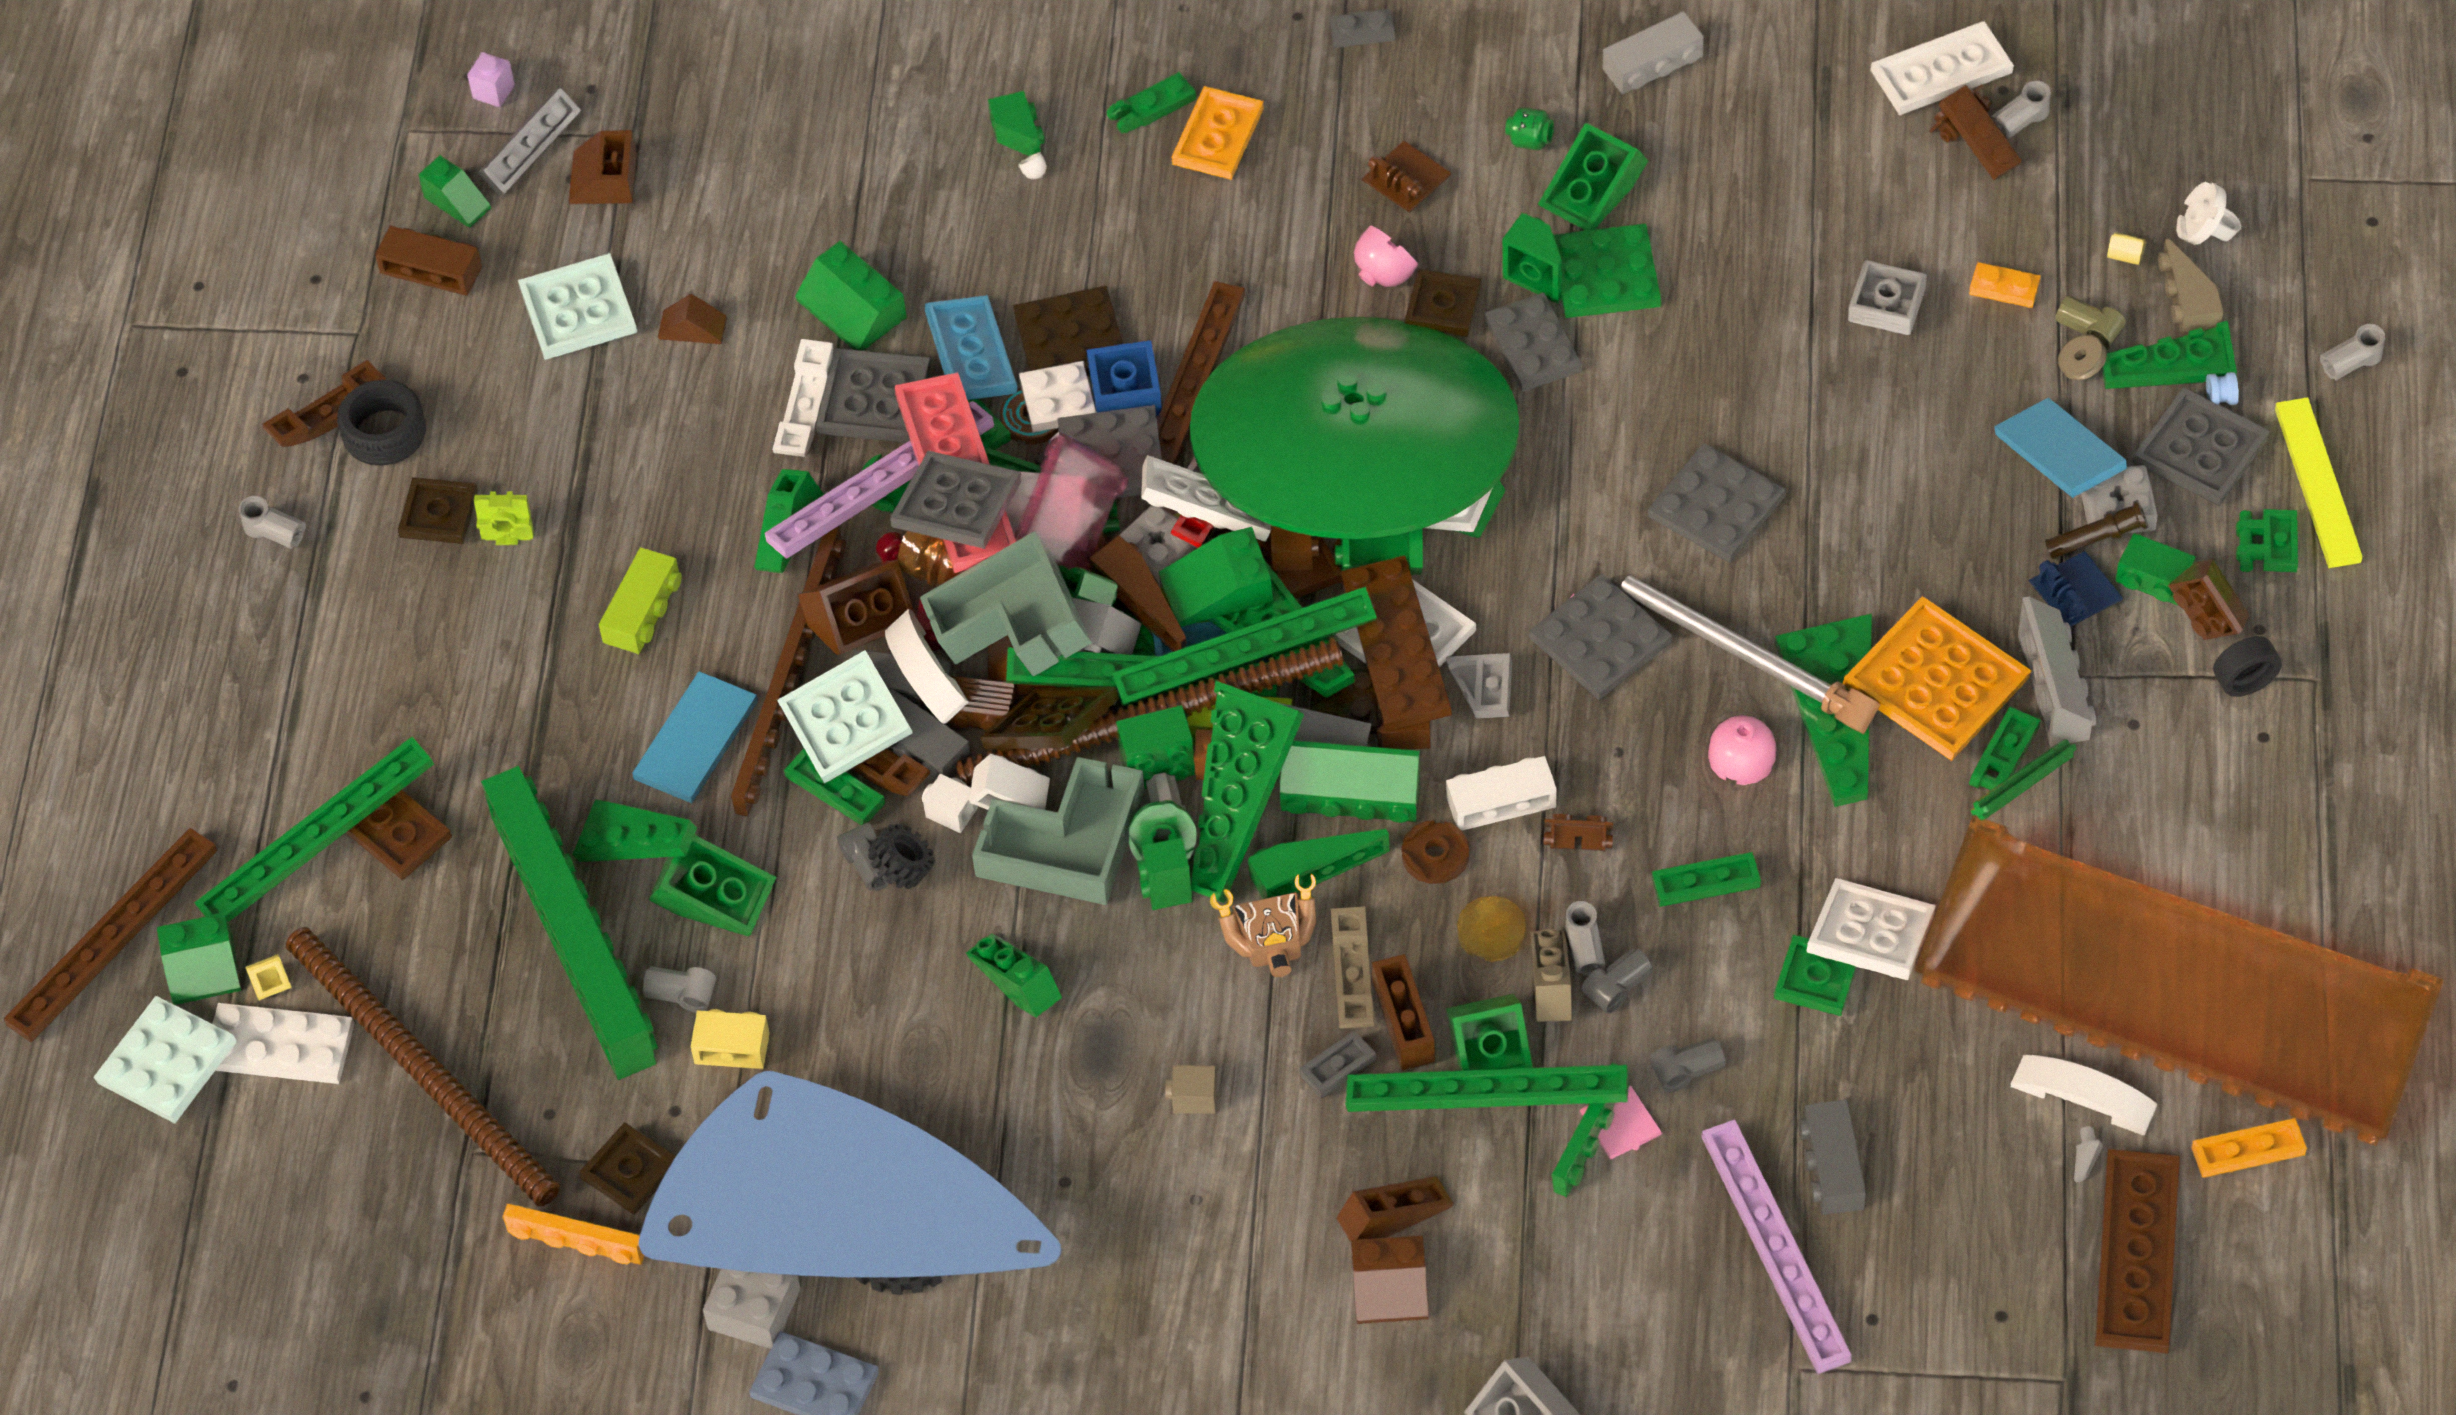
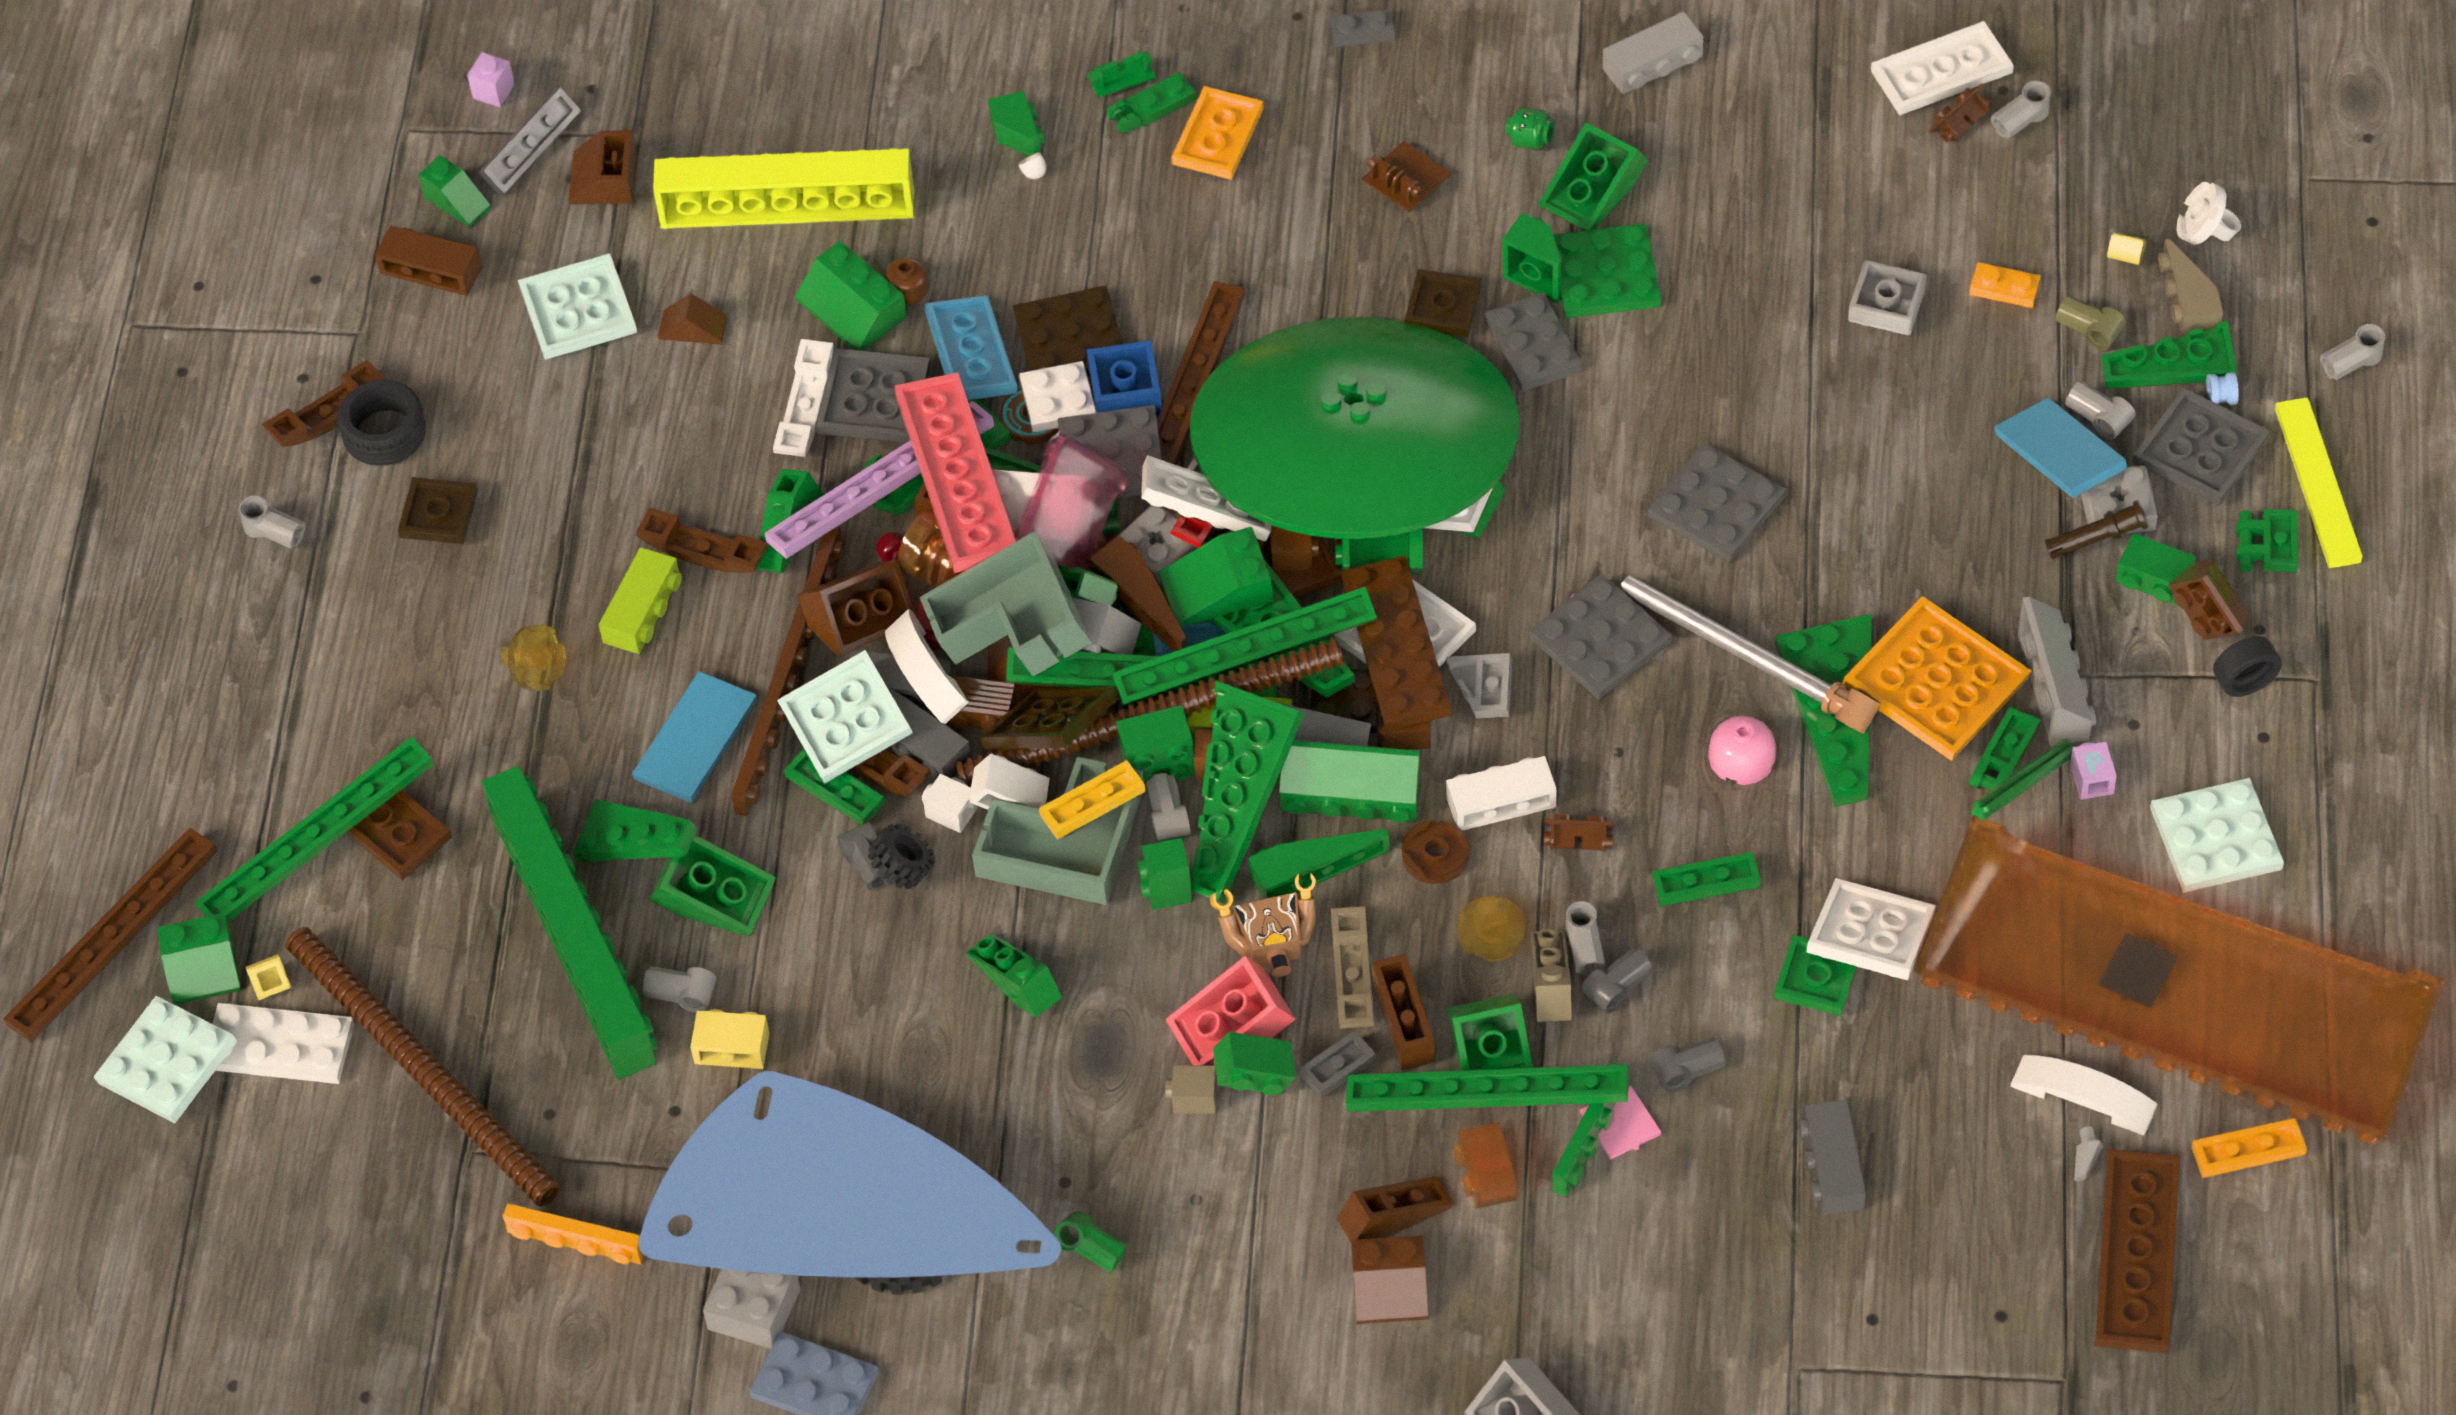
(504, 518): lime piece -> none
(534, 657): none -> clear yellow tile
(628, 1168): dark brown plate -> none
(699, 546): none -> reddish brown slope
(784, 188): none -> neon yellow brick
(909, 278): none -> reddish brown head
(956, 499): dark grey plate -> none
(1092, 799): none -> yellow plate
(1092, 1241): none -> green piece
(1123, 75): none -> green hinge
(1163, 815): green plate -> none
(1237, 1002): none -> coral slope
(1254, 1063): none -> green brick
(1382, 260): bright pink cylinder -> none
(1486, 1166): none -> clear orange brick
(1776, 1247): lavender plate -> none
(1980, 132): reddish brown plate -> none
(2075, 588): dark blue hinge -> none
(2087, 367): dark tan piece -> none
(2093, 770): none -> lavender brick
(2106, 414): none -> light grey piece
(2138, 970): none -> clear smoke piece
(2216, 835): none -> light aqua plate

